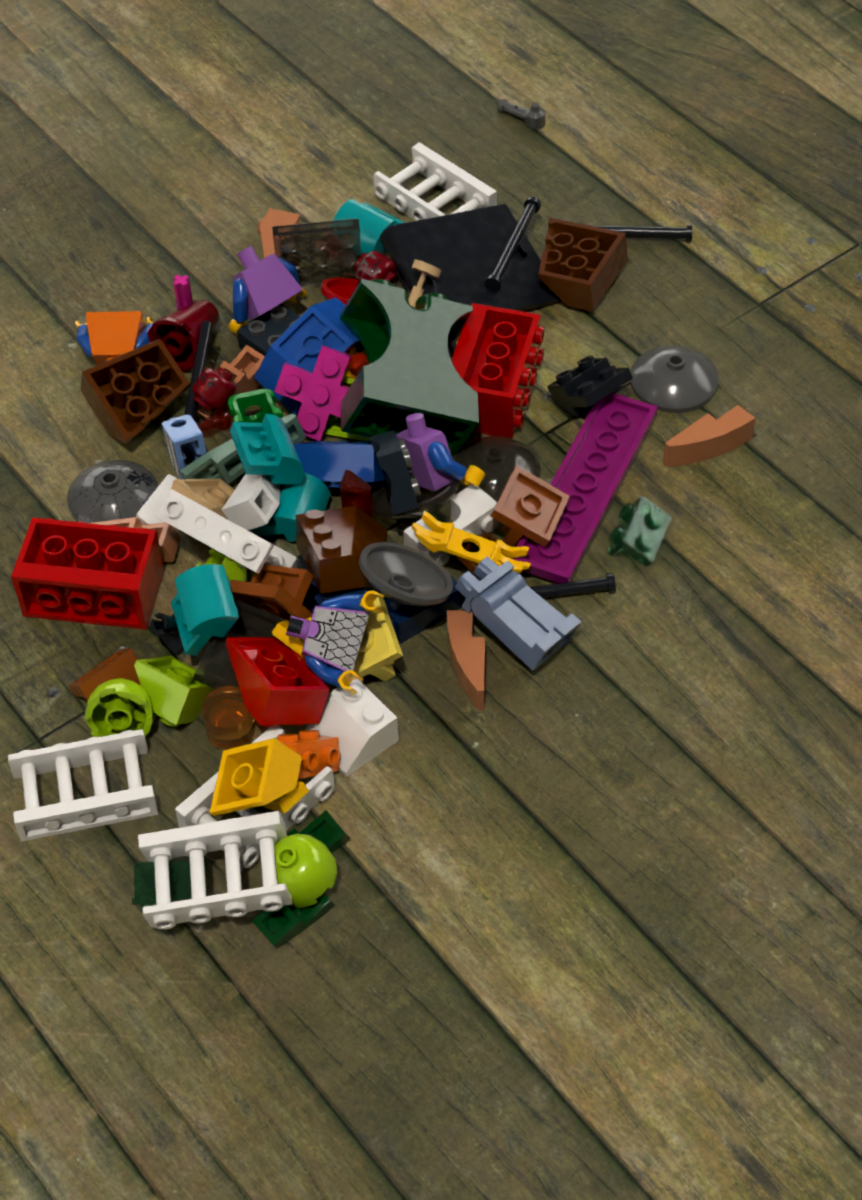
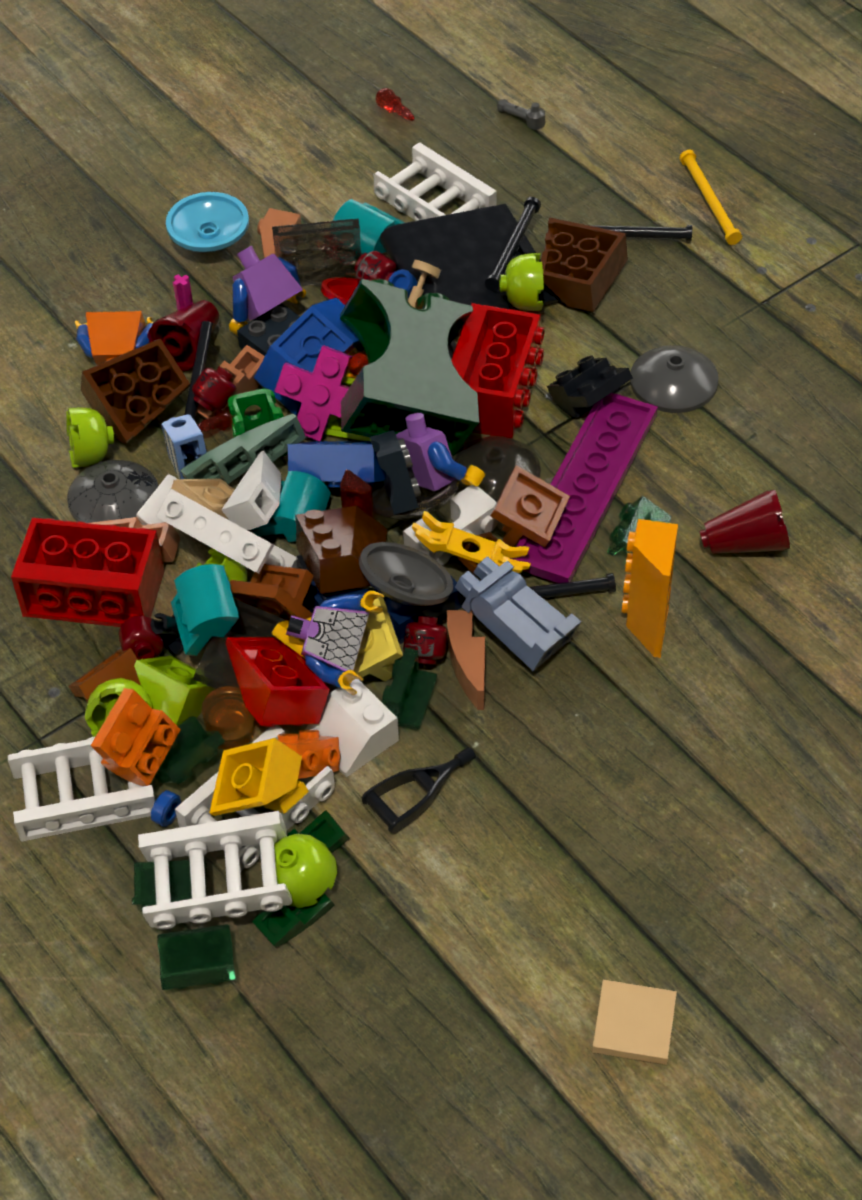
(87, 436): none -> lime cylinder
(135, 739): none -> orange brick
(138, 636): none -> dark red head
(164, 808): none -> blue tile
(188, 749): none -> clear green bracket
(196, 957): none -> clear green bracket
(207, 221): none -> medium azure dish
(268, 450): teal brick -> none
(388, 100): none -> clear red bar
(404, 280): none -> blue tile
(409, 691): none -> clear green bracket
(423, 778): none -> black piece
(427, 638): none -> dark red head
(523, 282): none -> lime cylinder
(634, 1022): none -> tan tile
(649, 581): none -> light orange slope
(709, 437): nougat slope -> none
(732, 234): none -> yellow bar
(748, 527): none -> dark red cone

